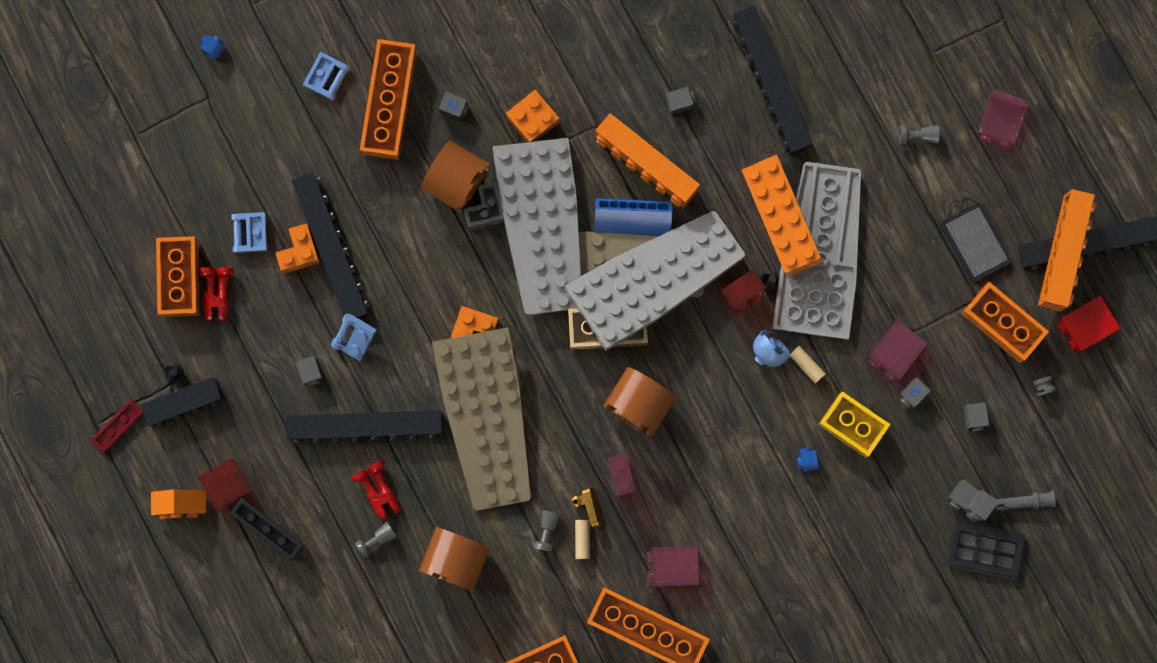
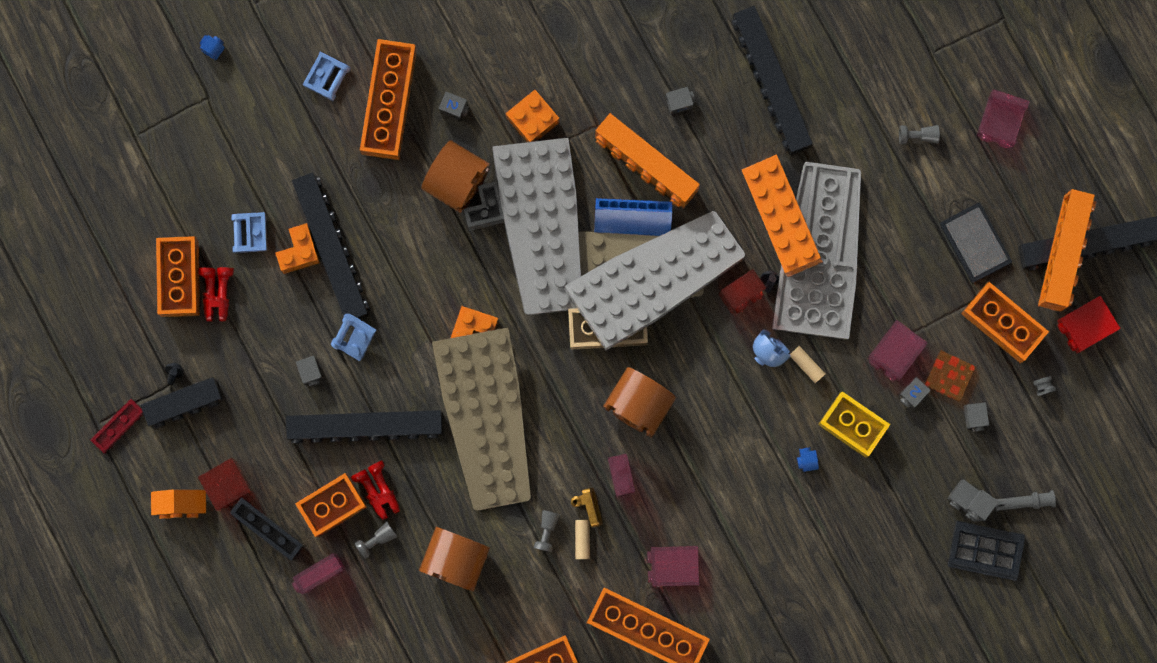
(318, 574): none -> clear pink brick
(331, 505): none -> orange brick
(949, 375): none -> clear orange tile

